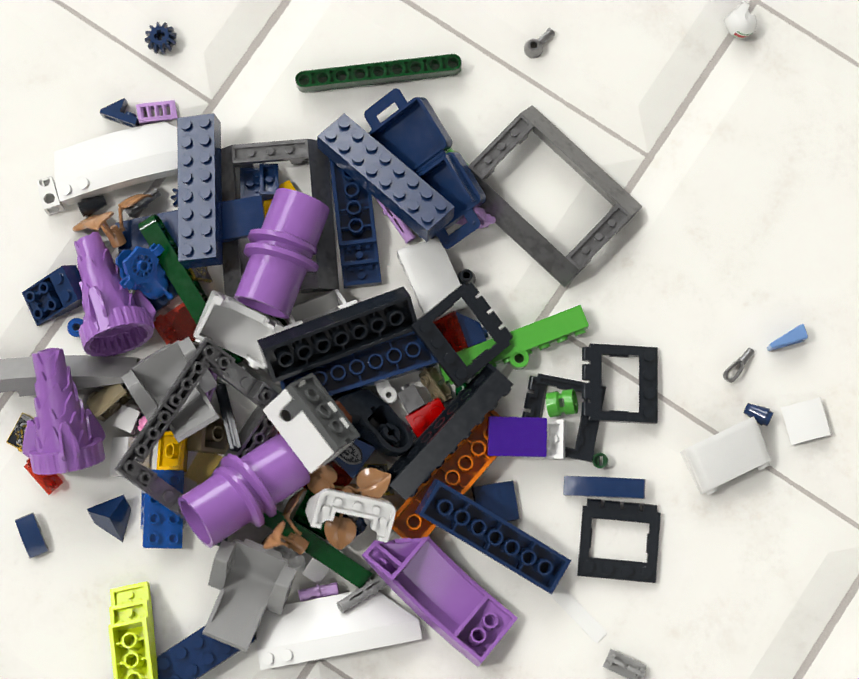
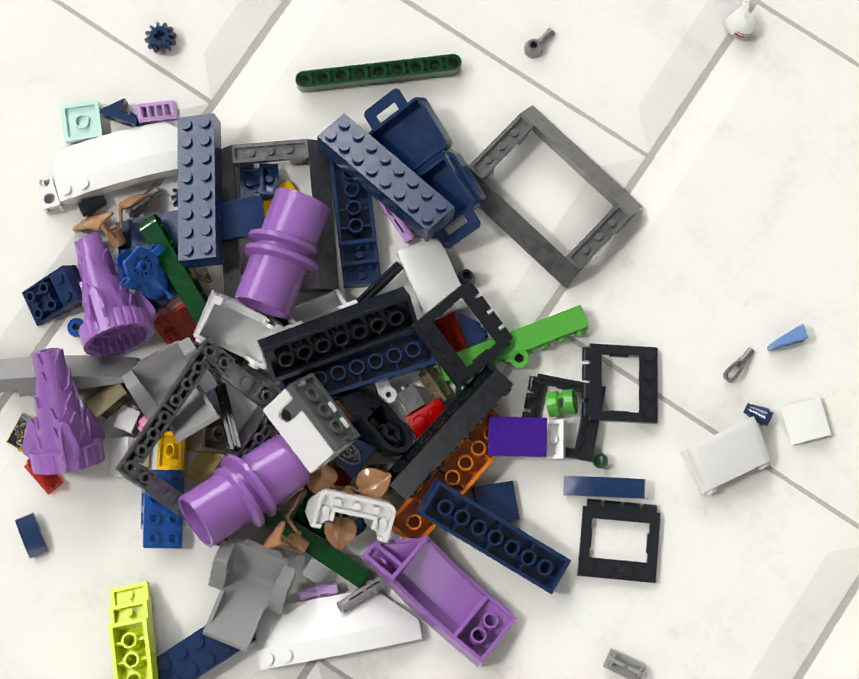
(81, 121): none -> light aqua plate
(112, 516): dark blue slope -> none
(381, 282): none -> black axle
(485, 219): lavender helmet -> none

